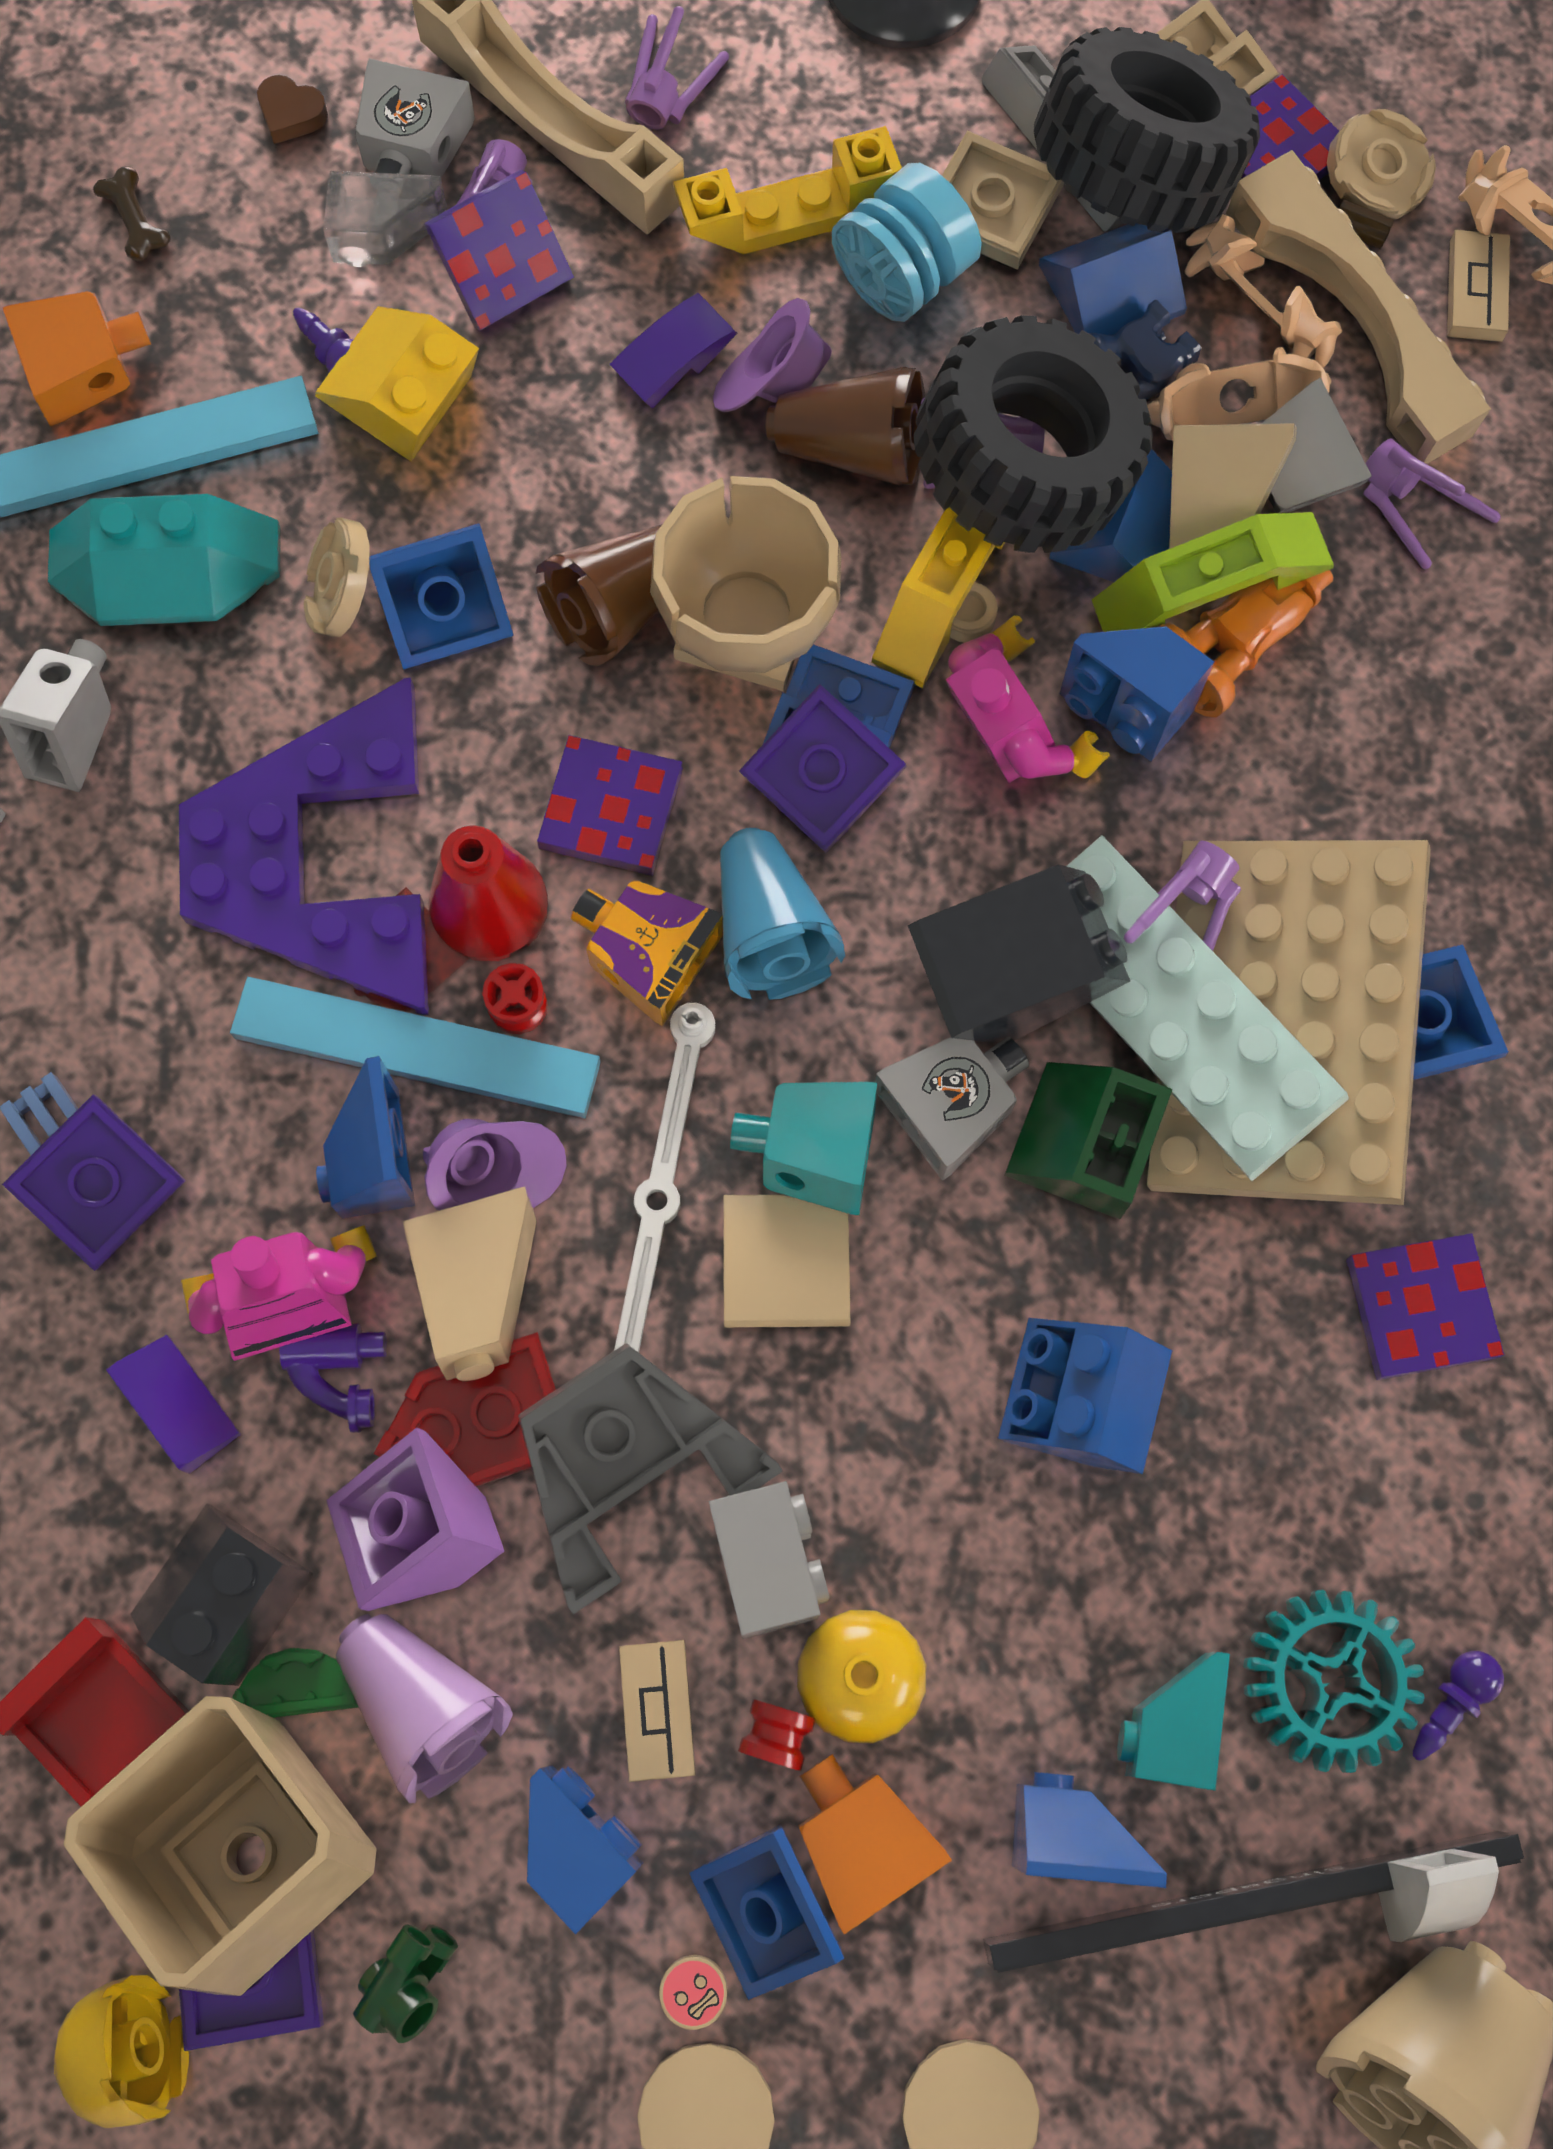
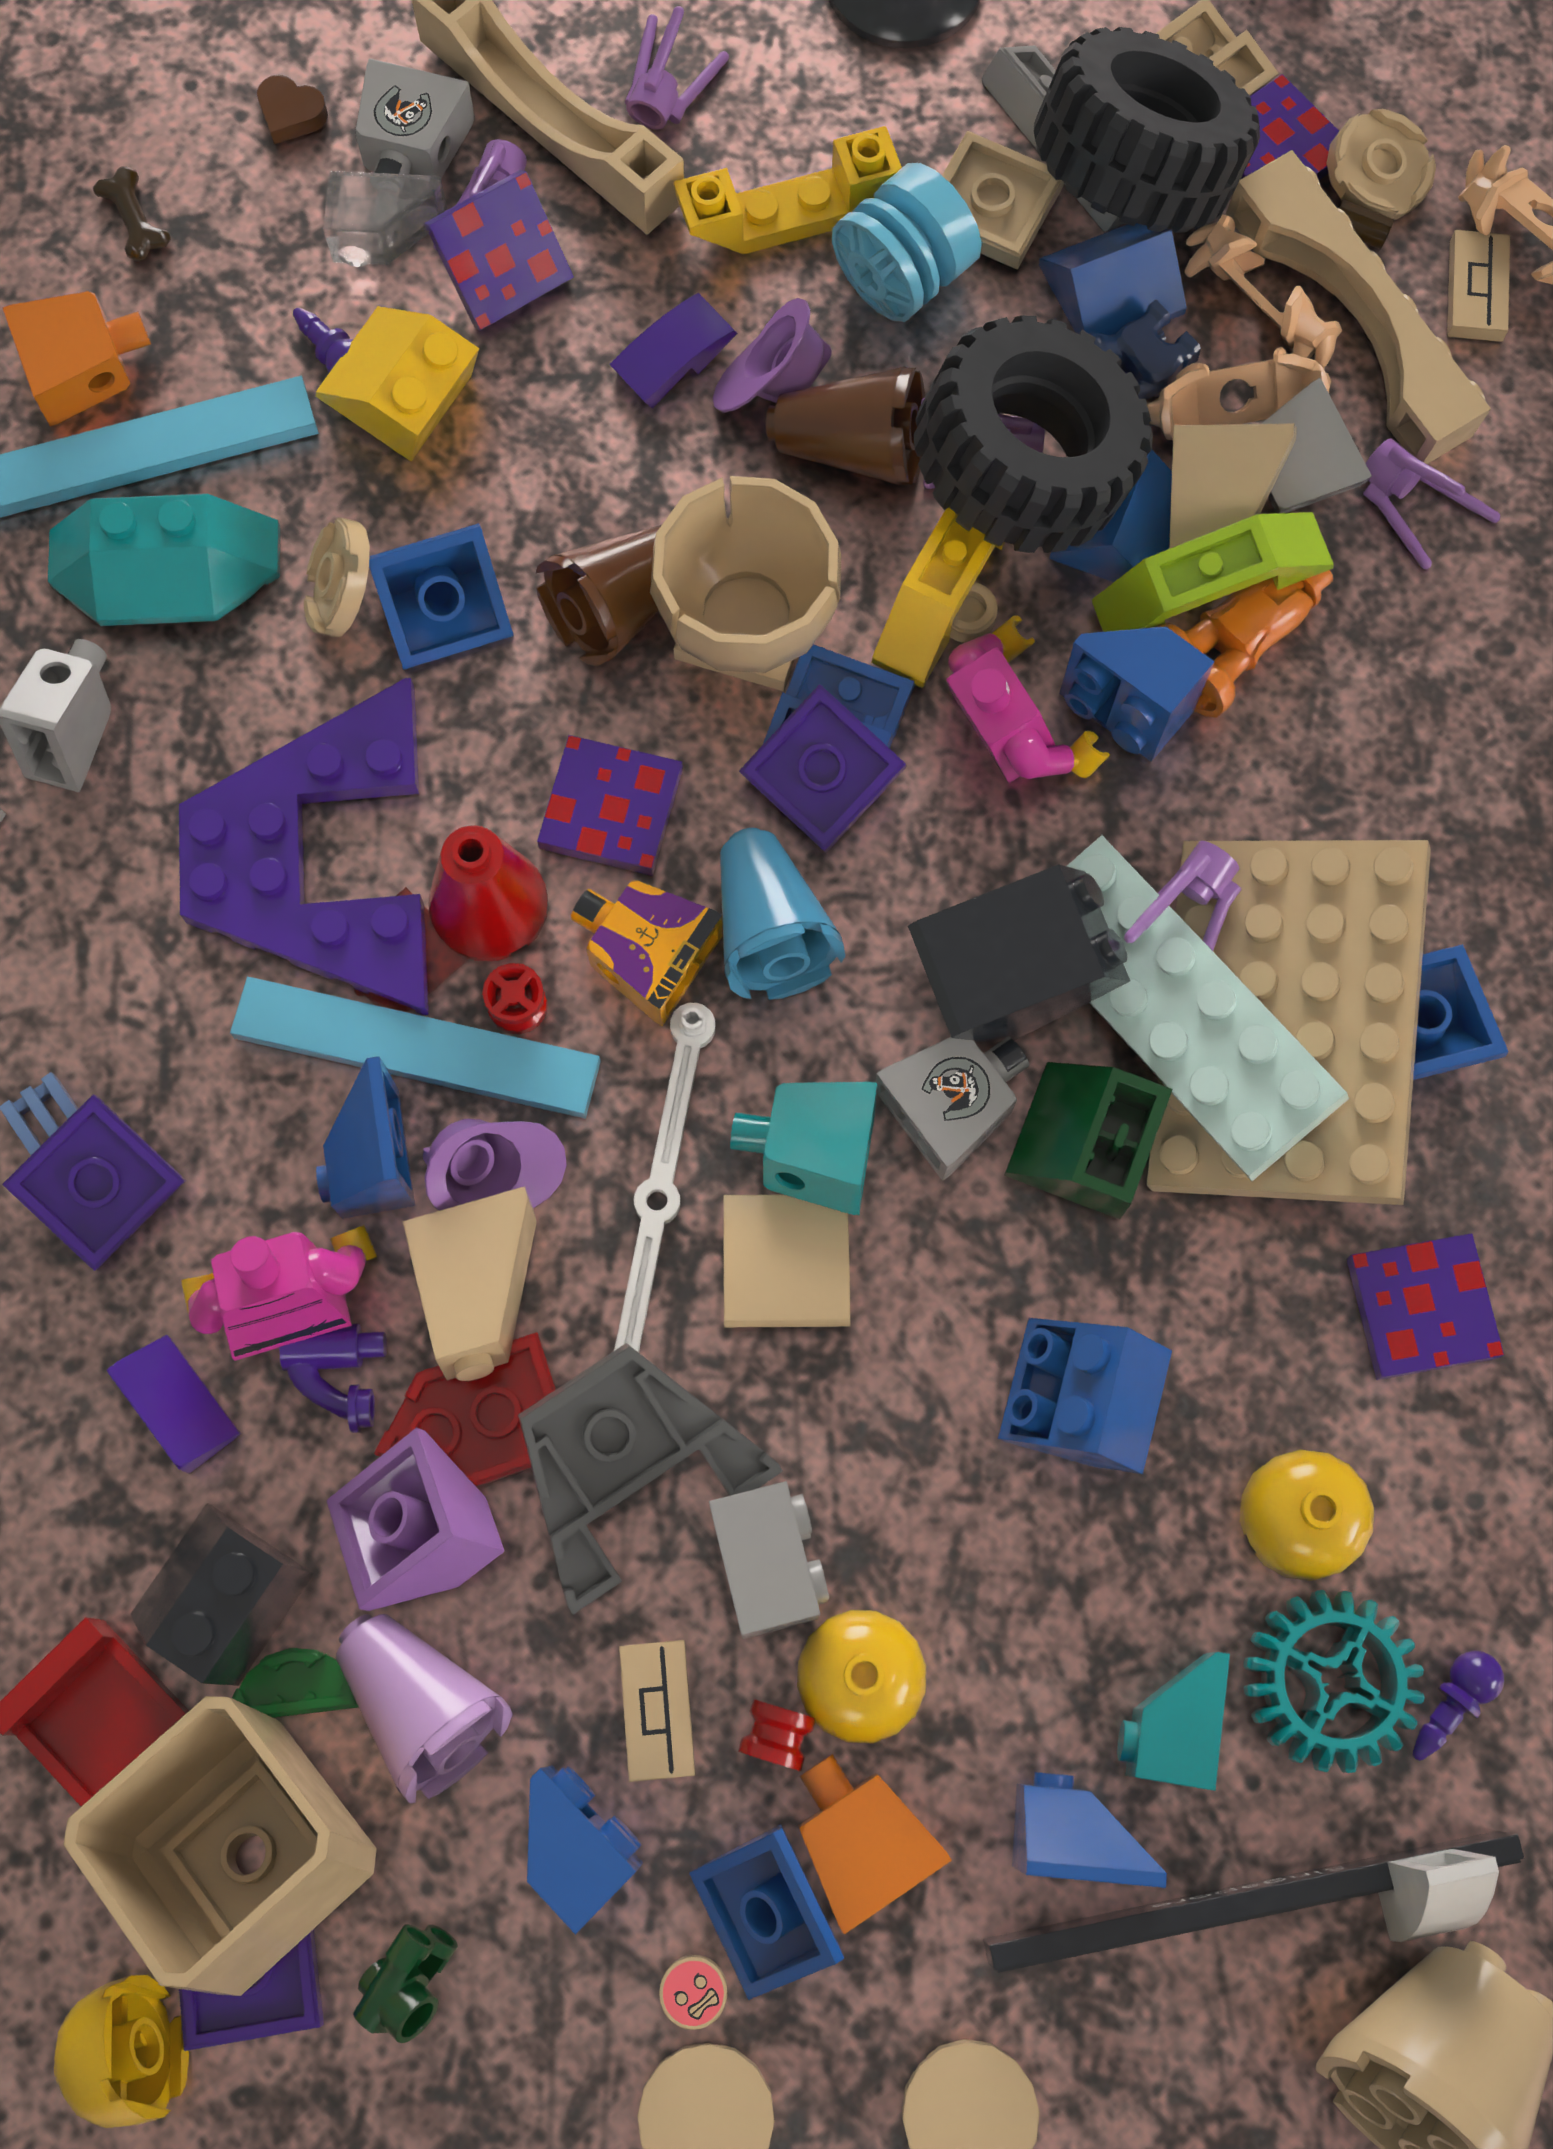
(1307, 1515): none -> yellow cylinder

